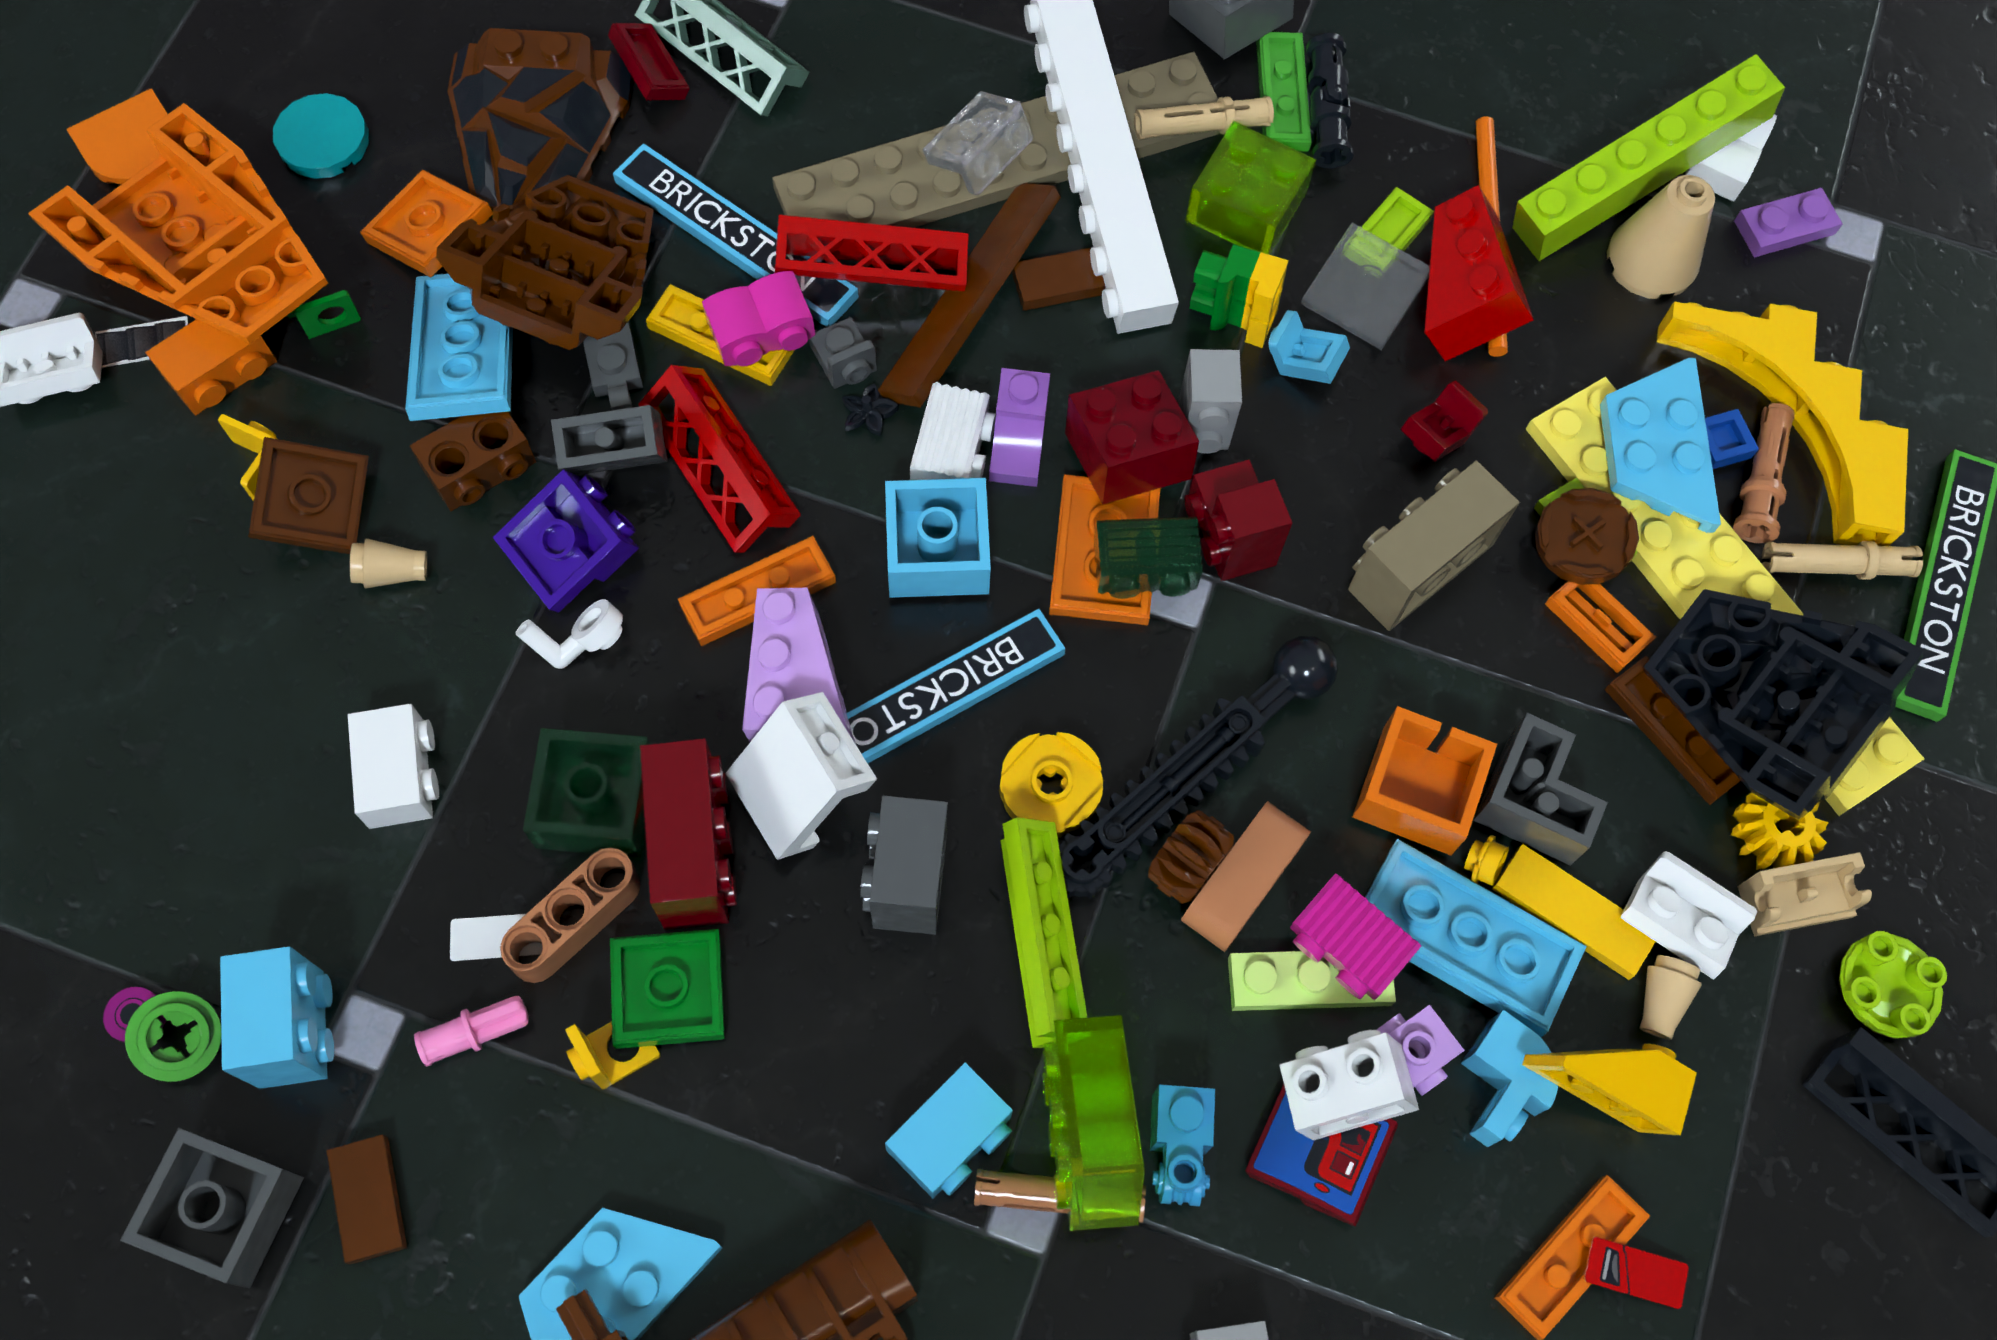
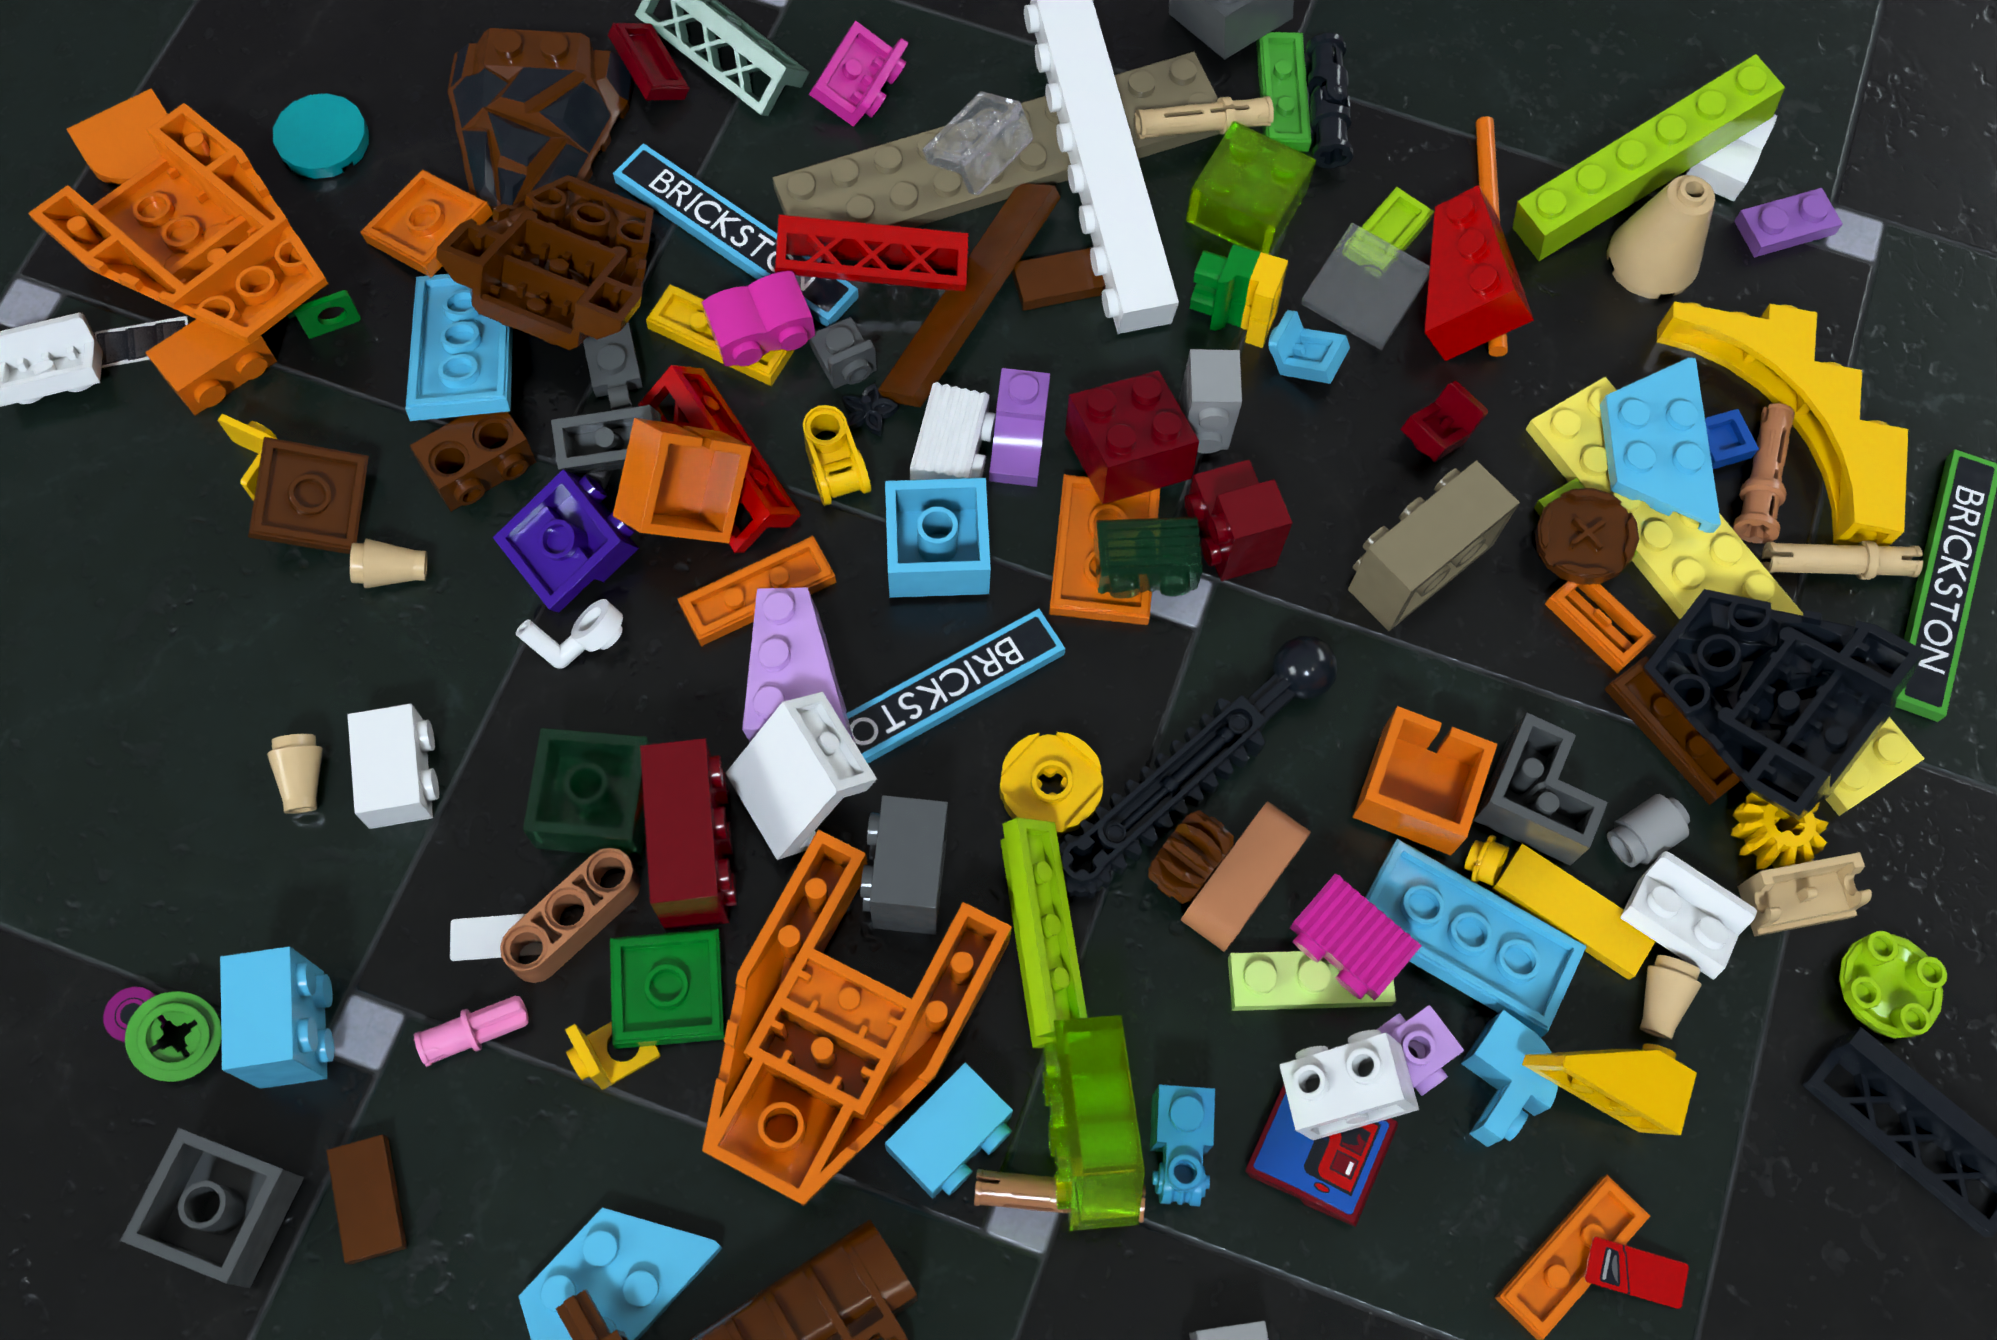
(296, 769): none -> tan cone
(681, 481): none -> orange piece
(824, 1051): none -> orange wedge
(834, 462): none -> yellow piece
(857, 73): none -> dark pink bracket
(1649, 830): none -> light grey brick

